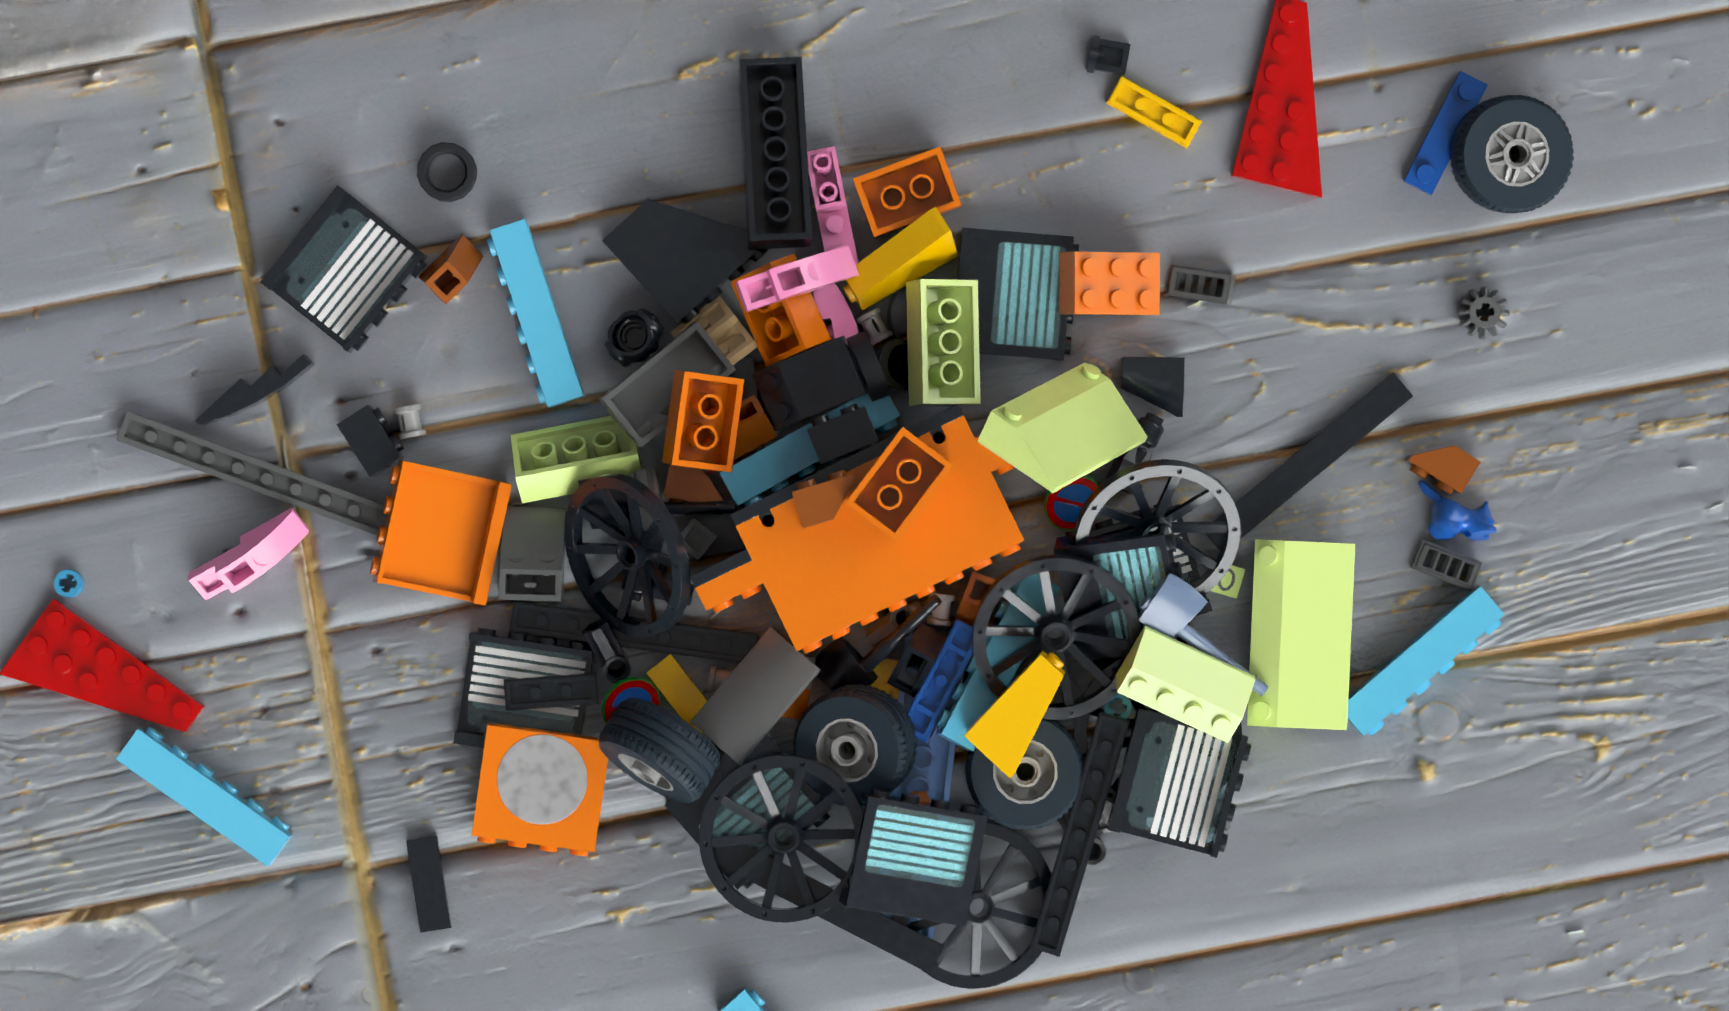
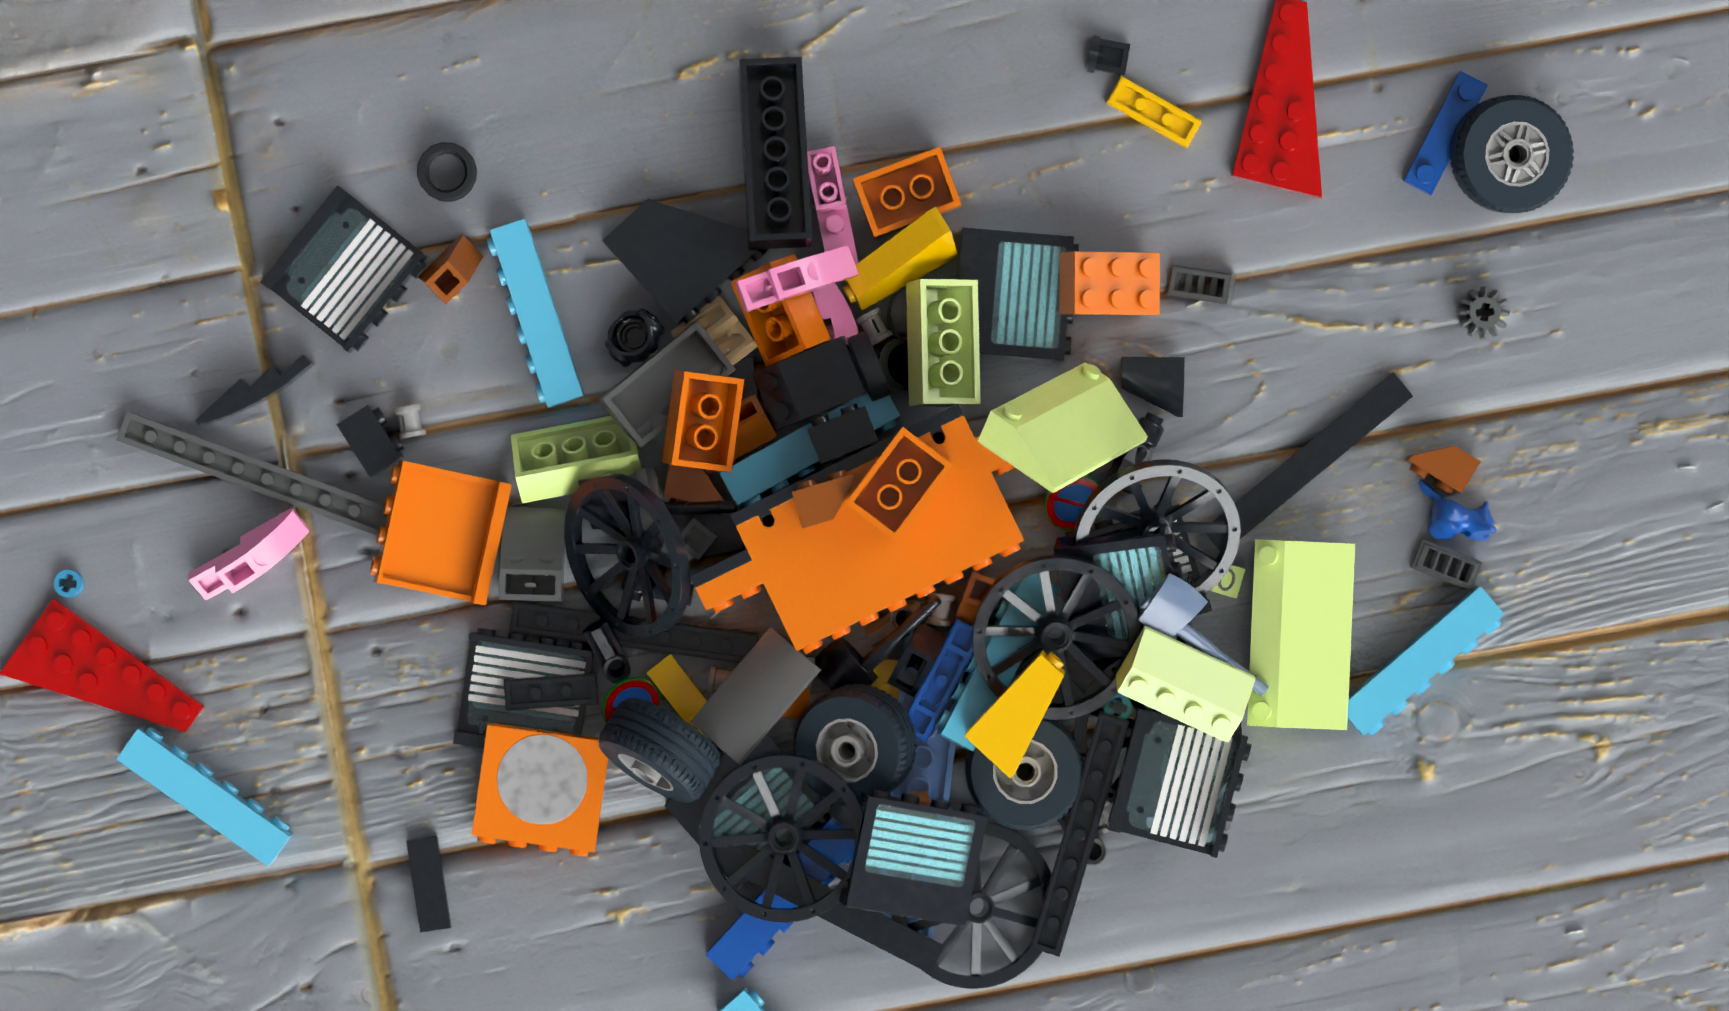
(752, 935): none -> blue brick

